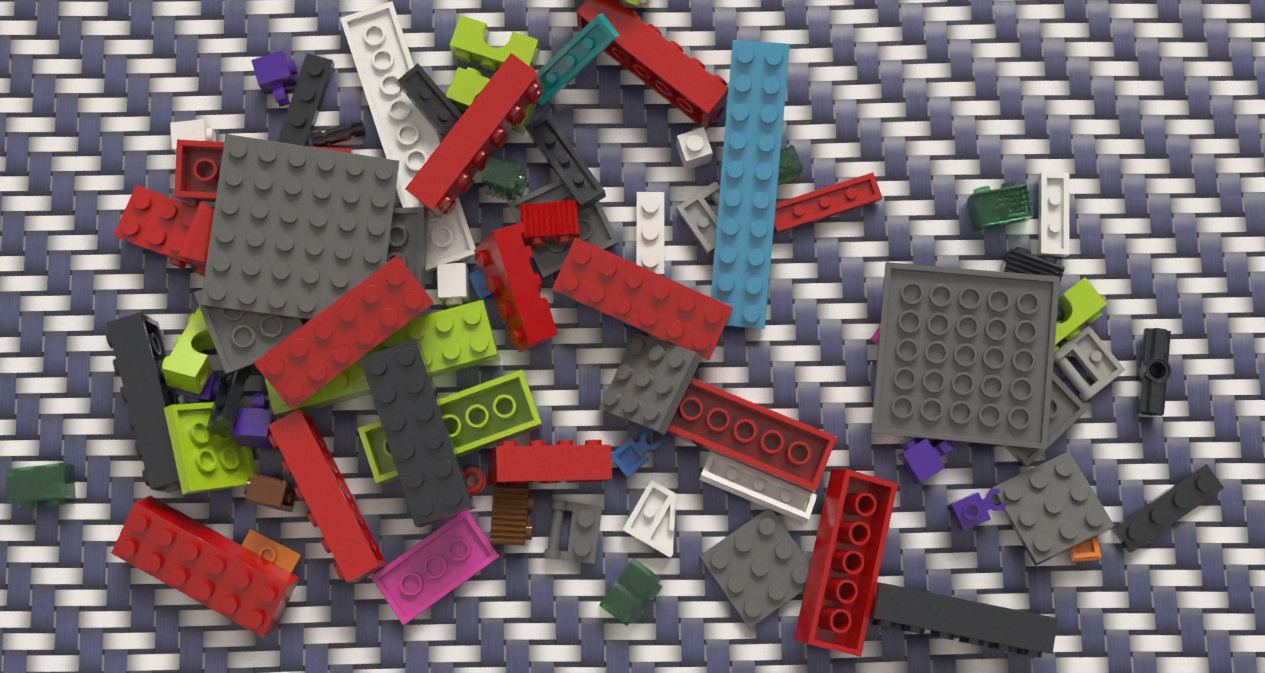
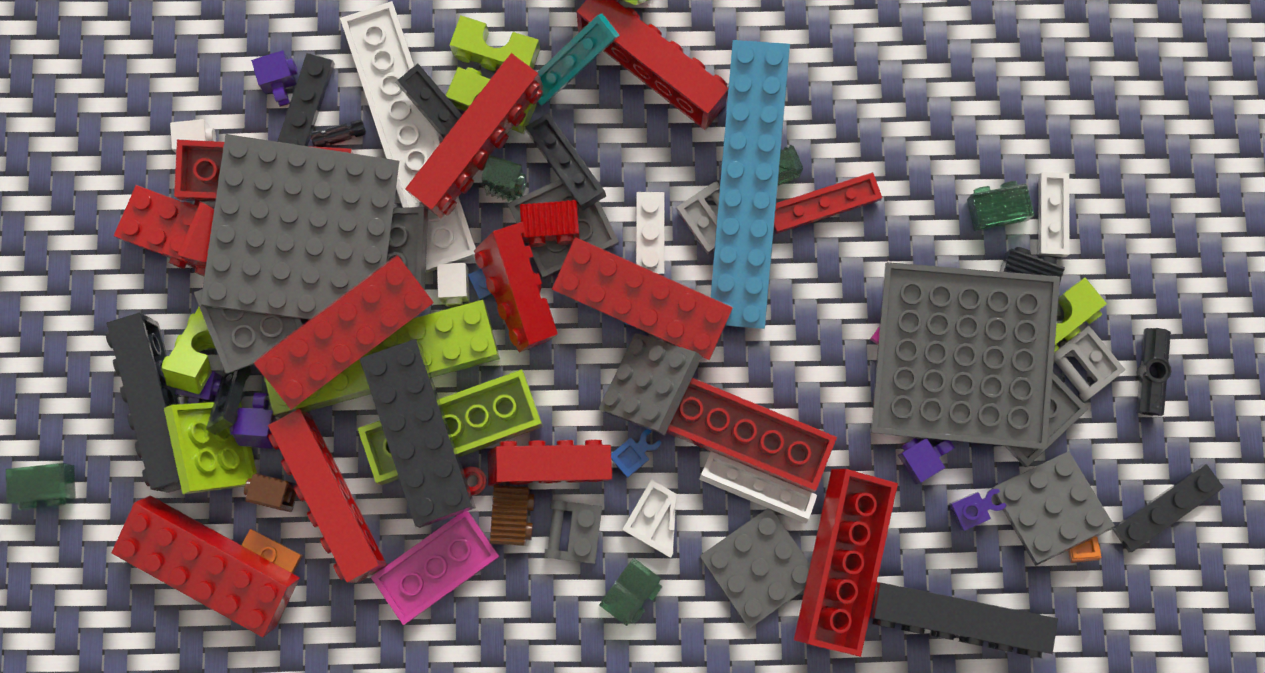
(694, 148): white brick -> none

